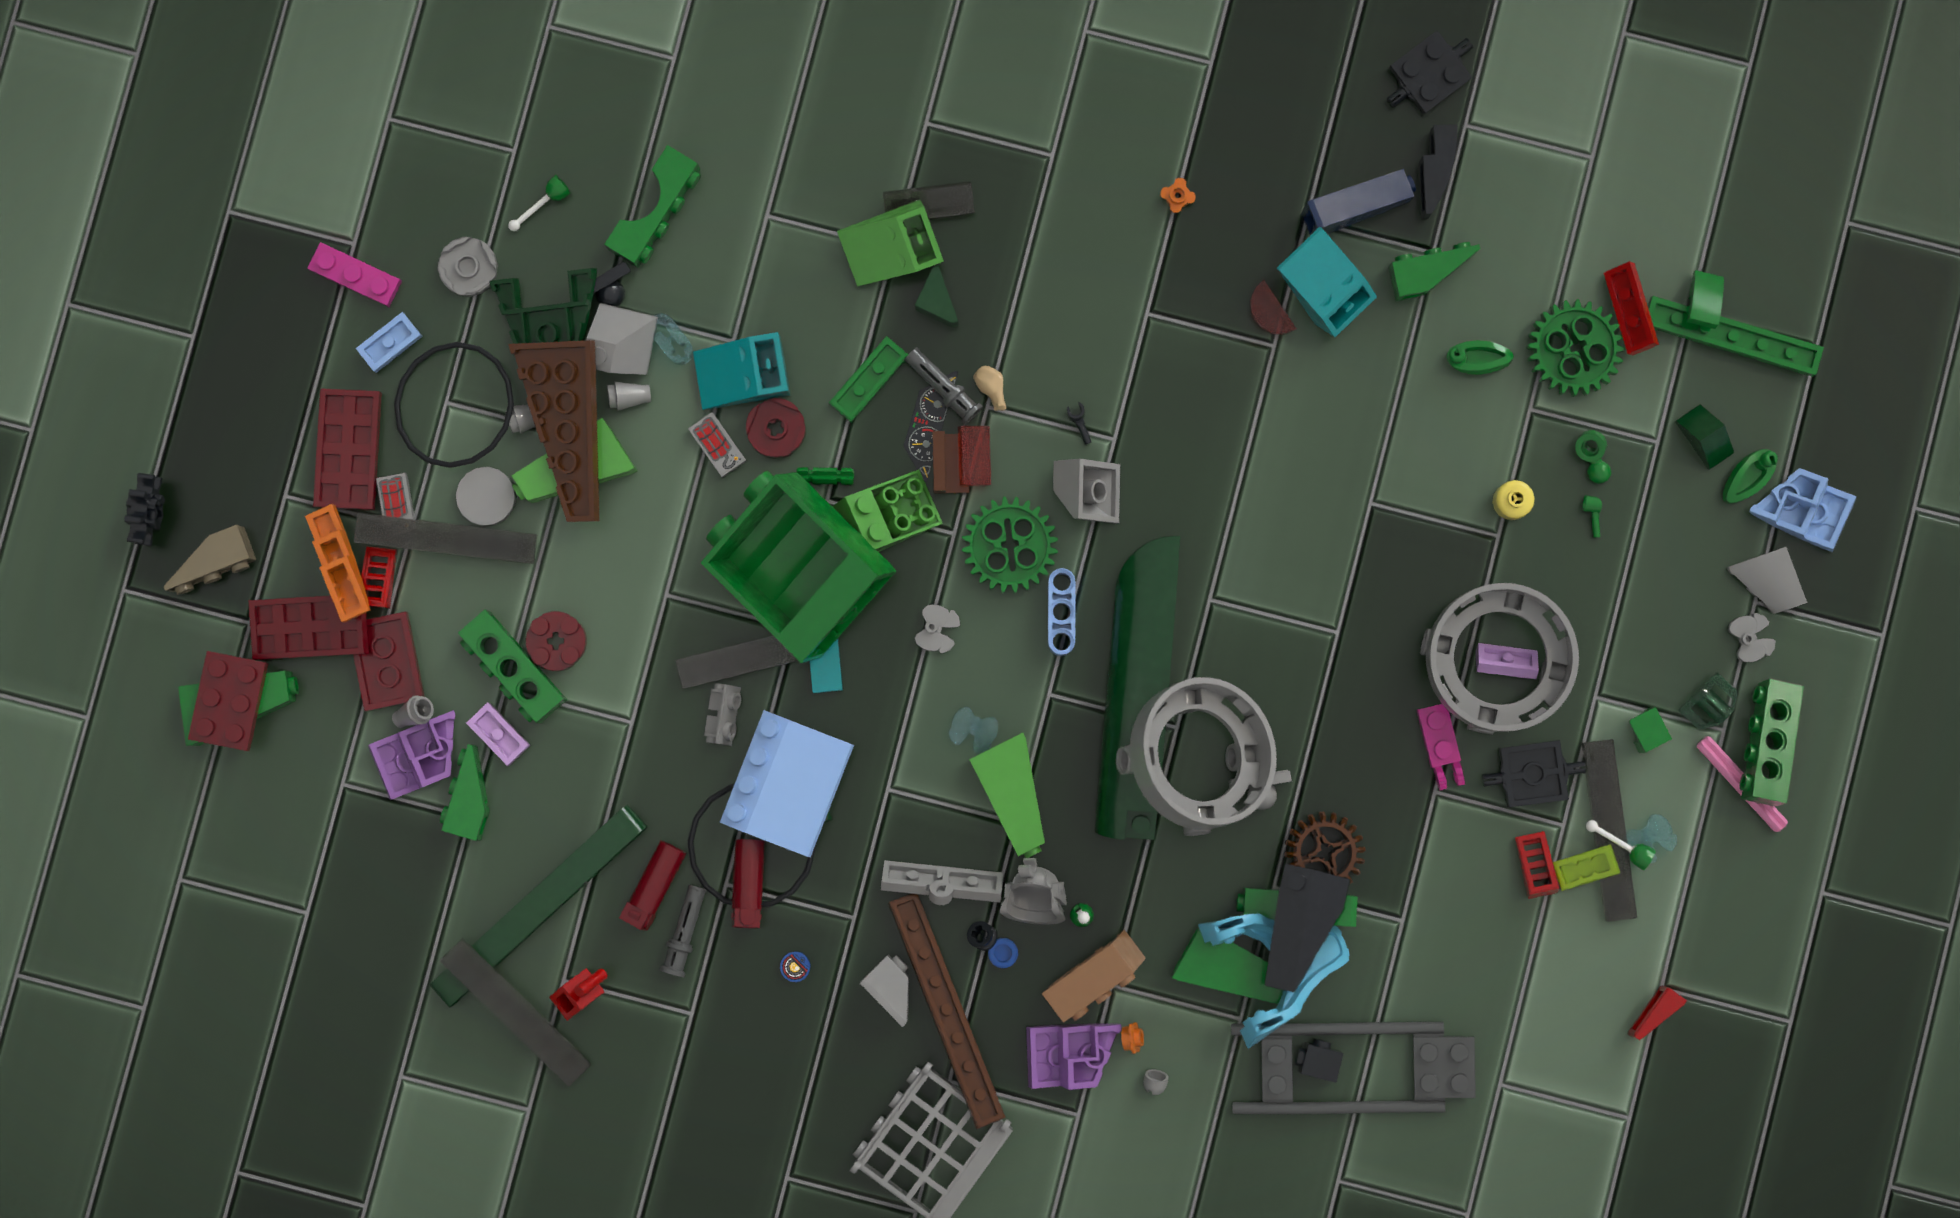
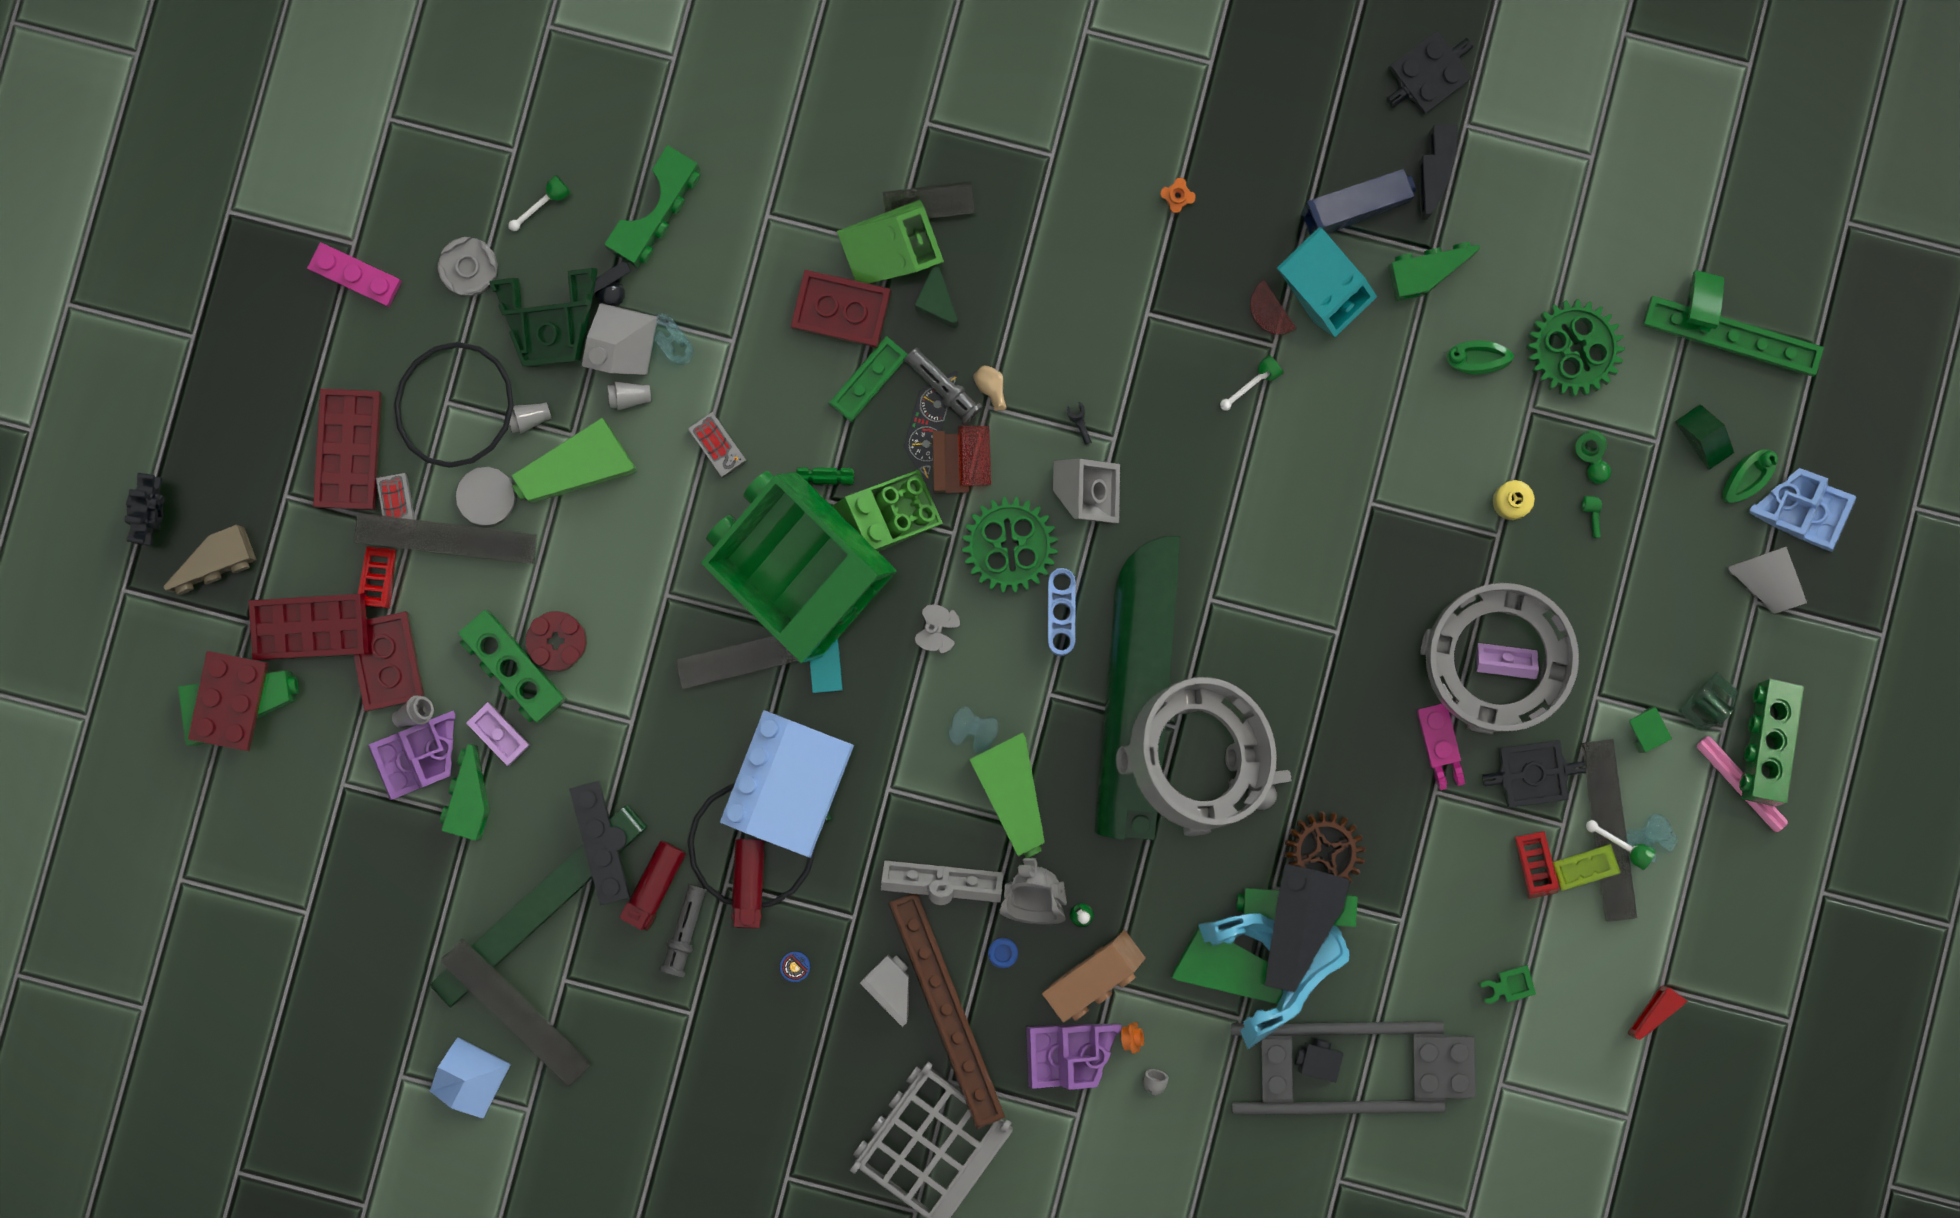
(338, 563): orange slope -> none
(389, 342): light blue plate -> none
(469, 1078): none -> light blue slope
(564, 411): reddish brown wing -> none
(578, 992): red brick -> none
(601, 842): none -> black hinge
(722, 728): light grey hinge -> none
(741, 371): teal slope -> none
(791, 421): dark red plate -> none
(841, 308): none -> dark red plate
(976, 929): black bush -> none
(1267, 370): none -> hinge
(1512, 983): none -> green plate
(1631, 308): red plate -> none
(1750, 647): light grey piece -> none

